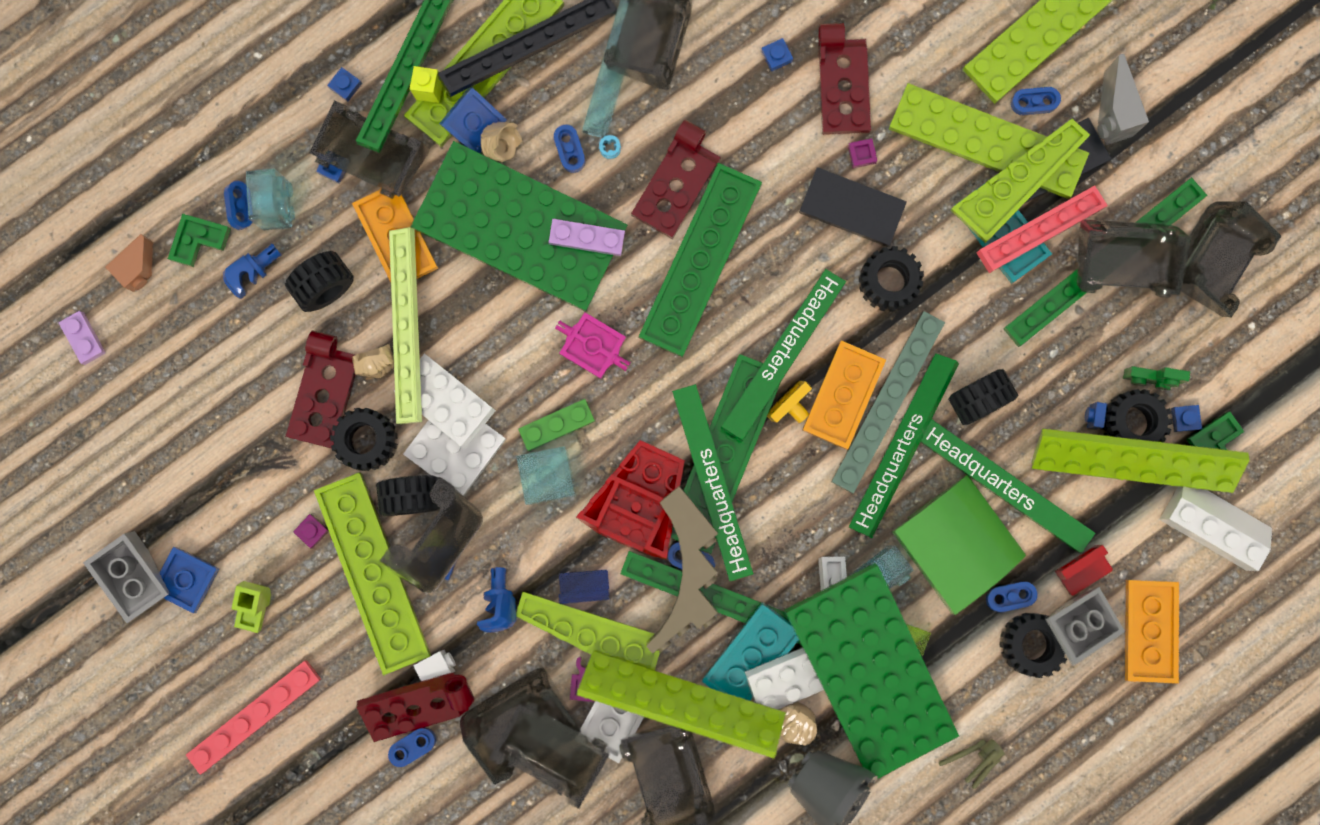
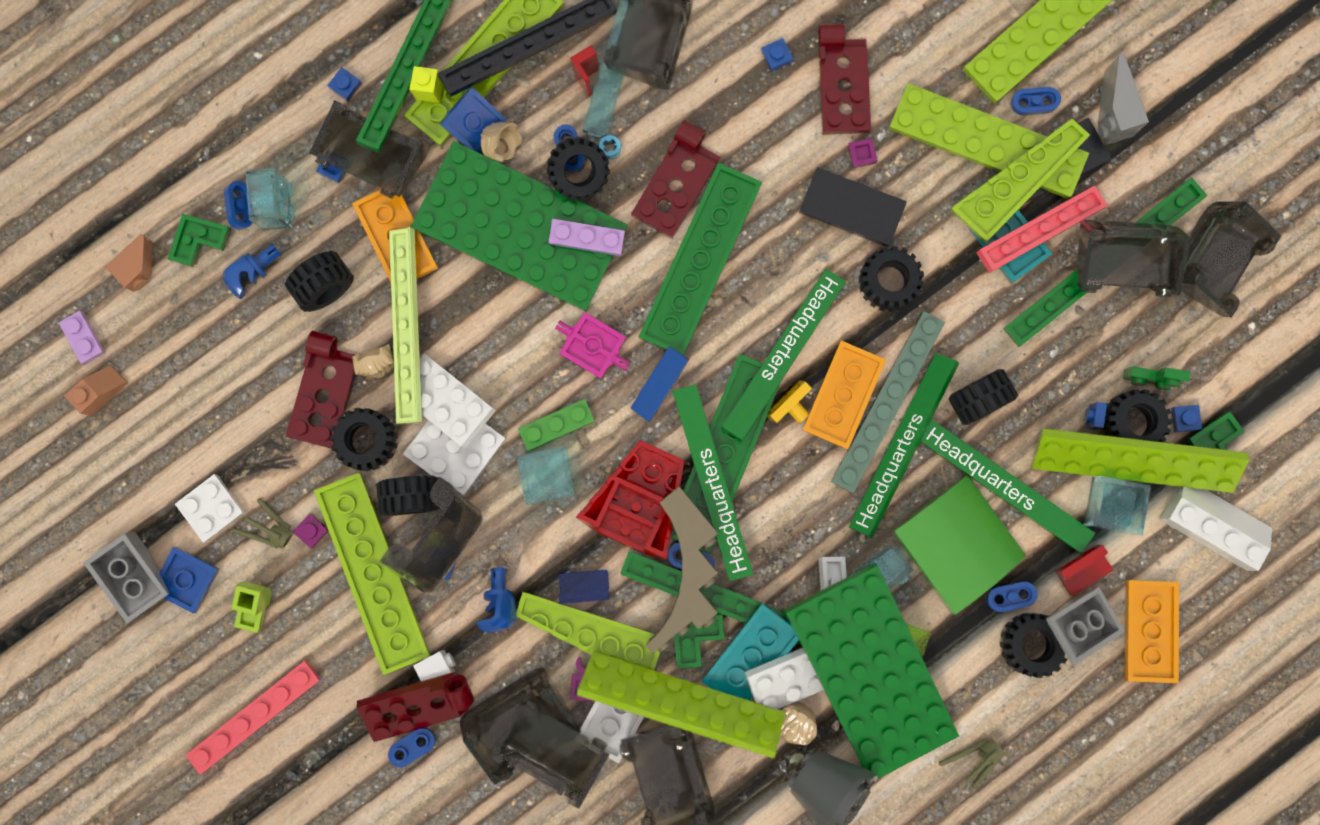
(95, 390): none -> nougat slope
(210, 508): none -> white plate
(278, 535): none -> olive plant
(584, 65): none -> red panel
(598, 174): none -> black tyre
(659, 383): none -> blue slope
(688, 645): none -> green plate
(1117, 505): none -> clear light blue brick

